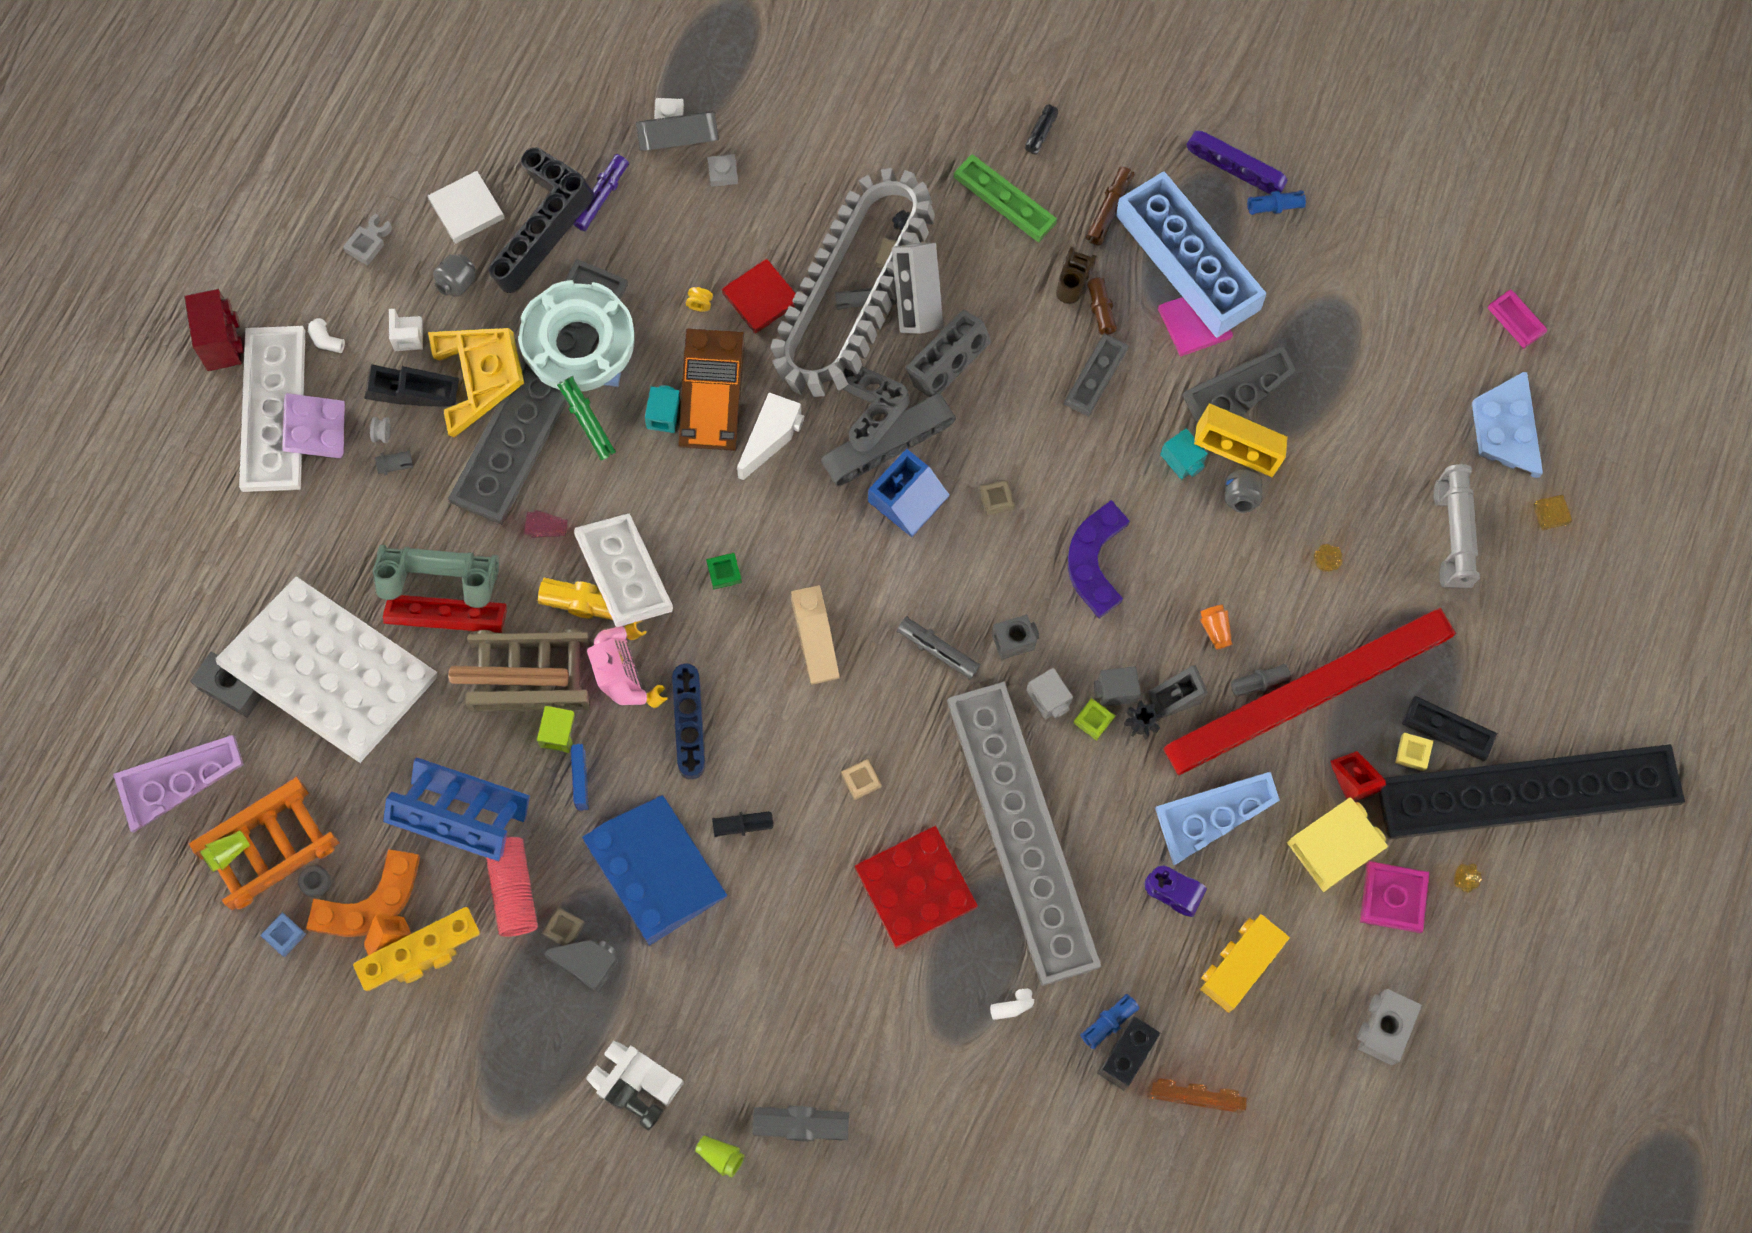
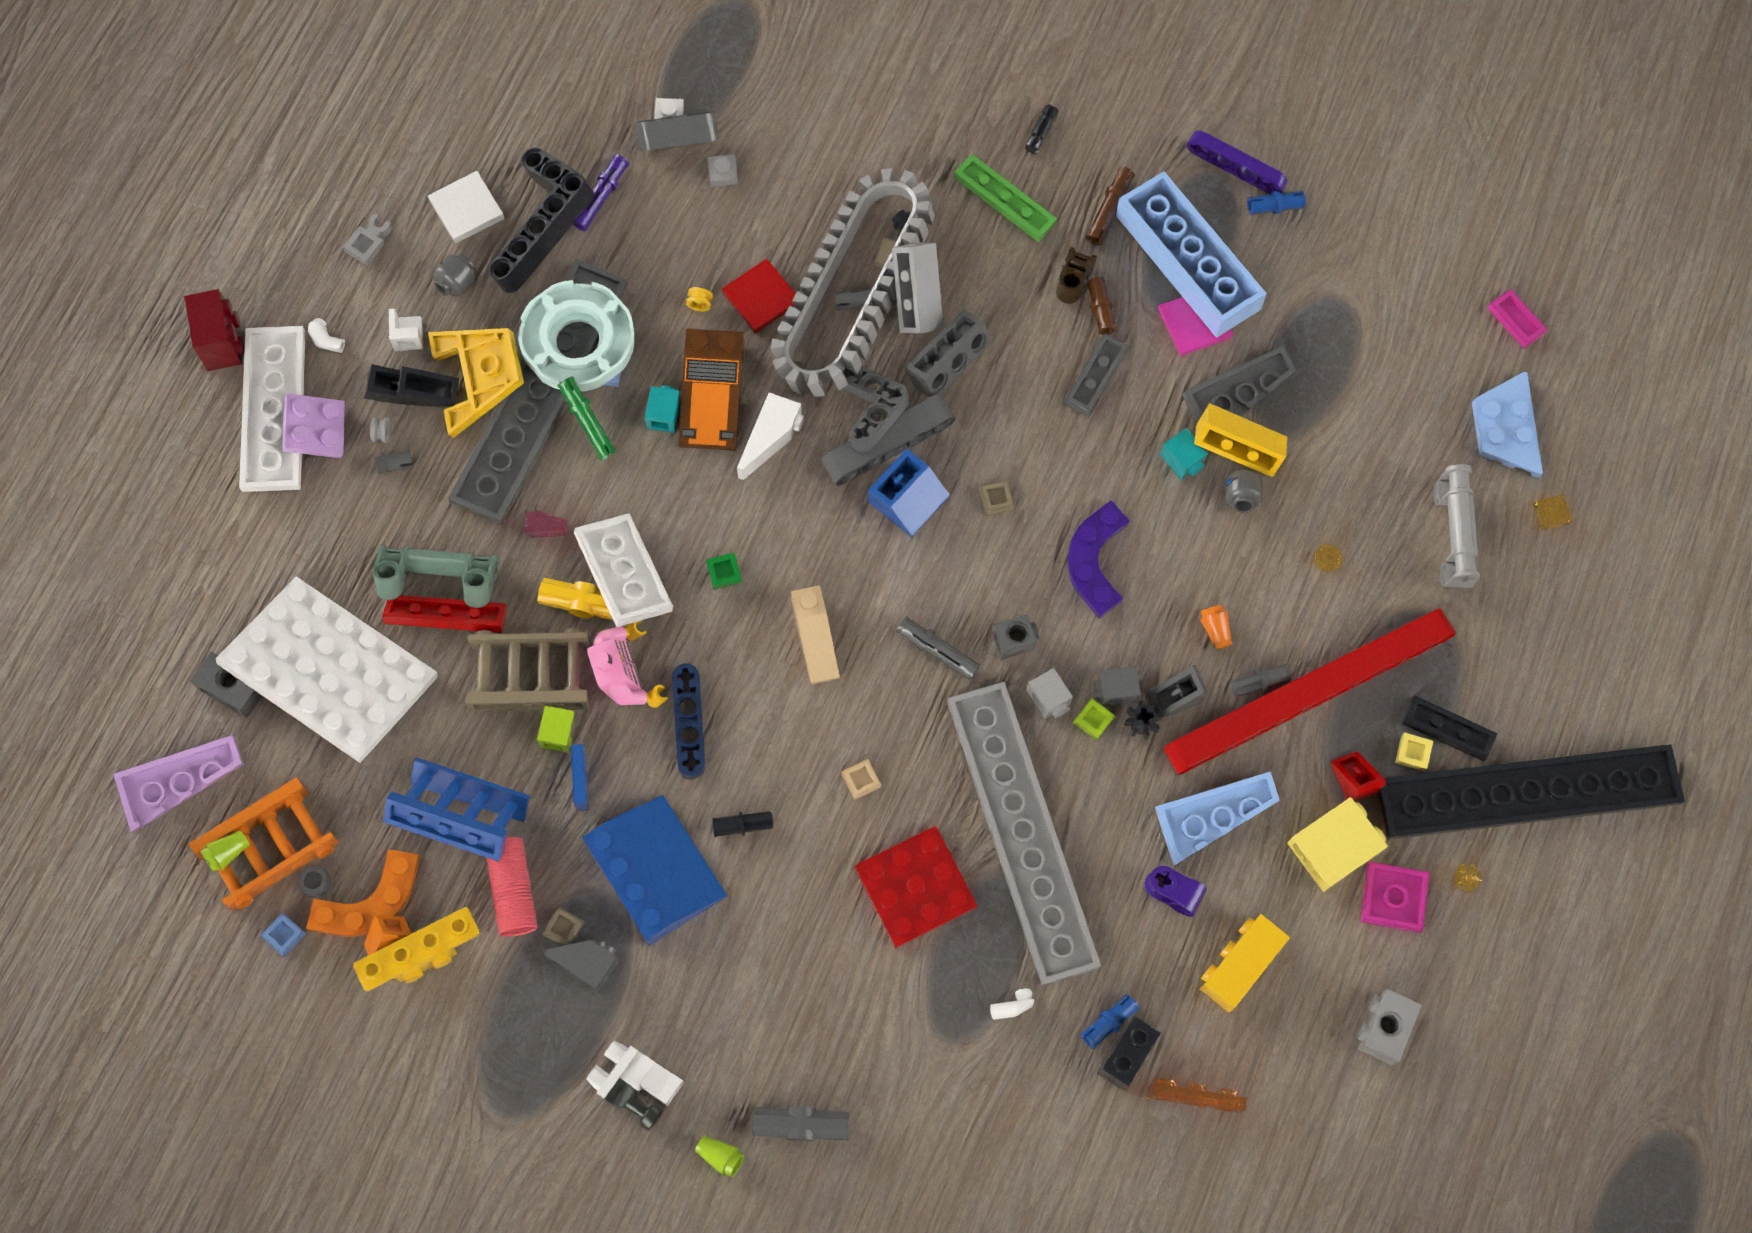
(508, 676): medium nougat axle -> none

